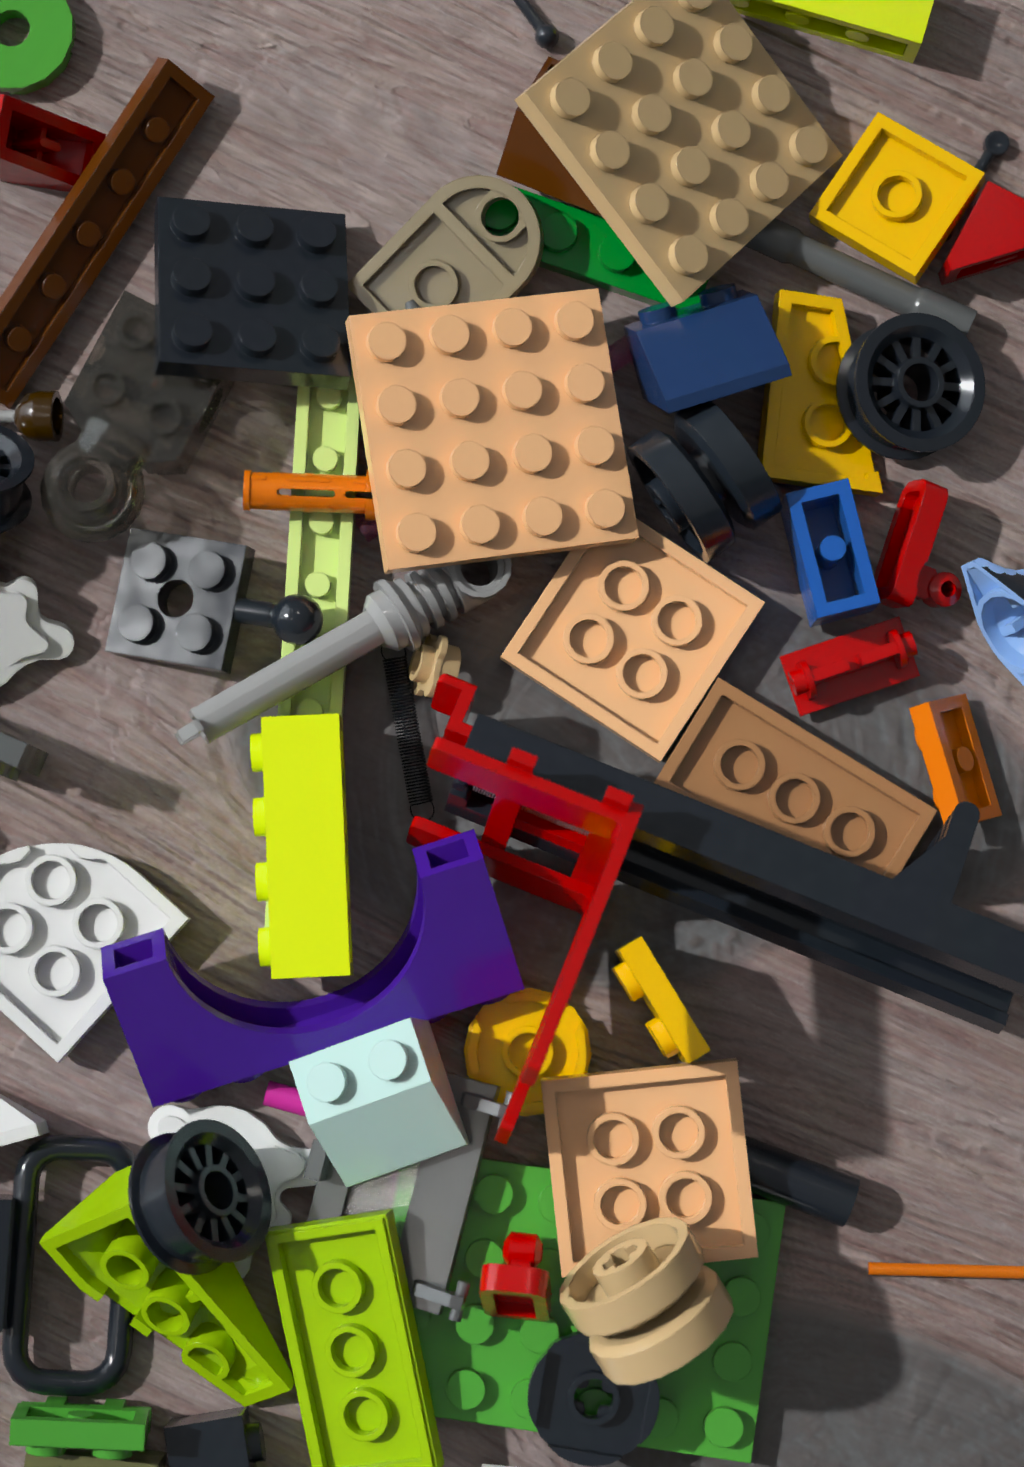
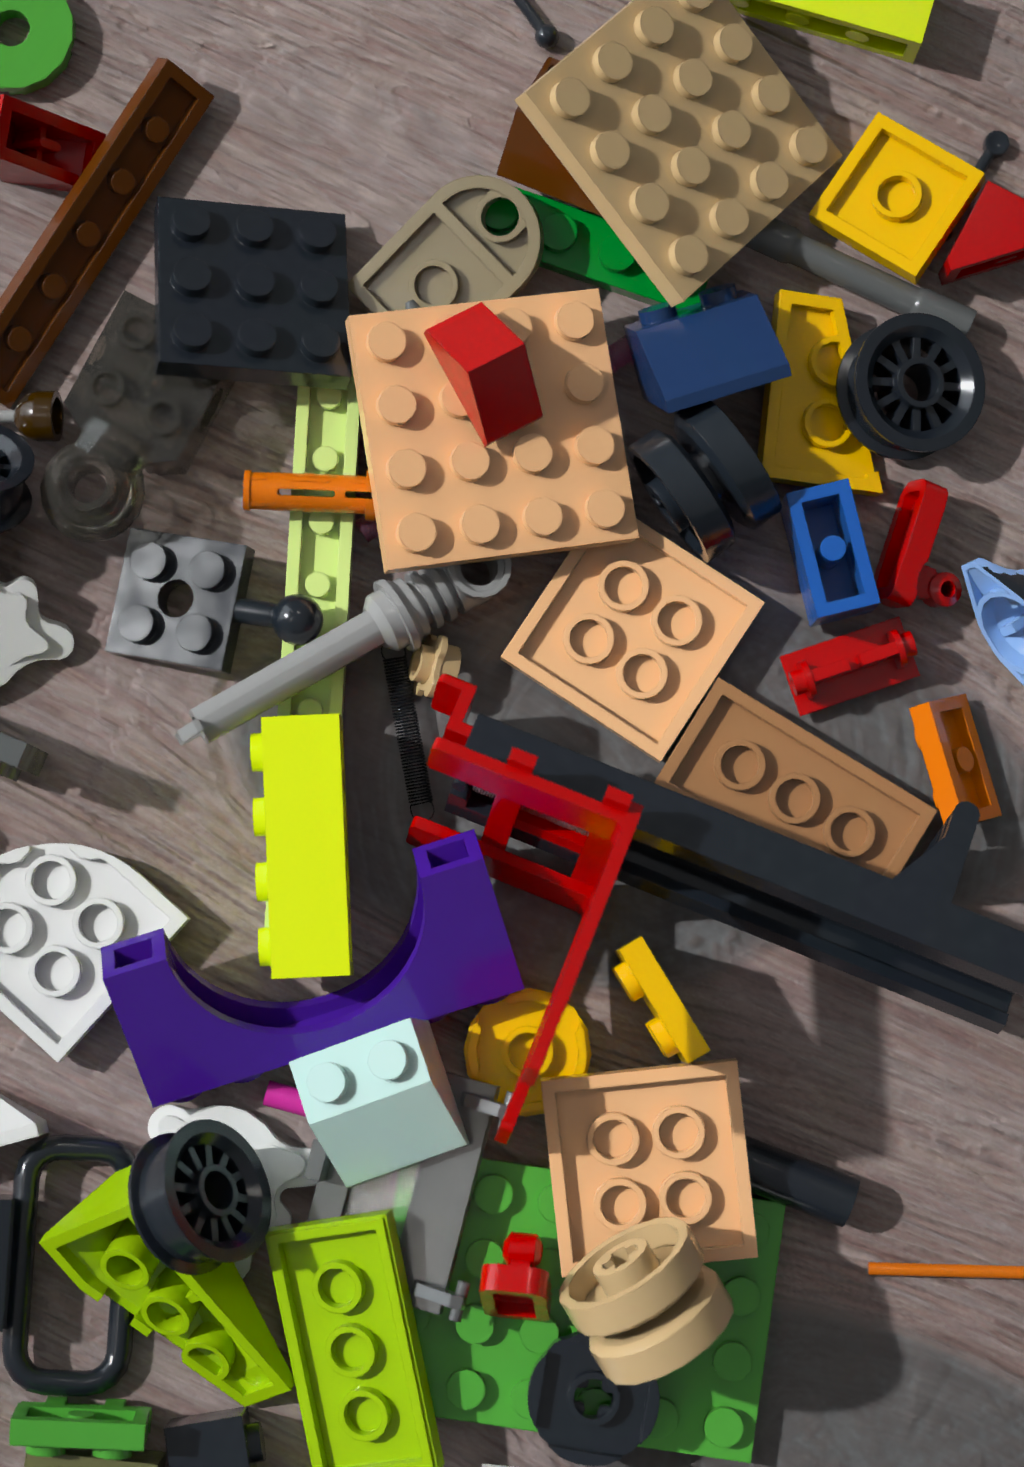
(487, 371): none -> red slope

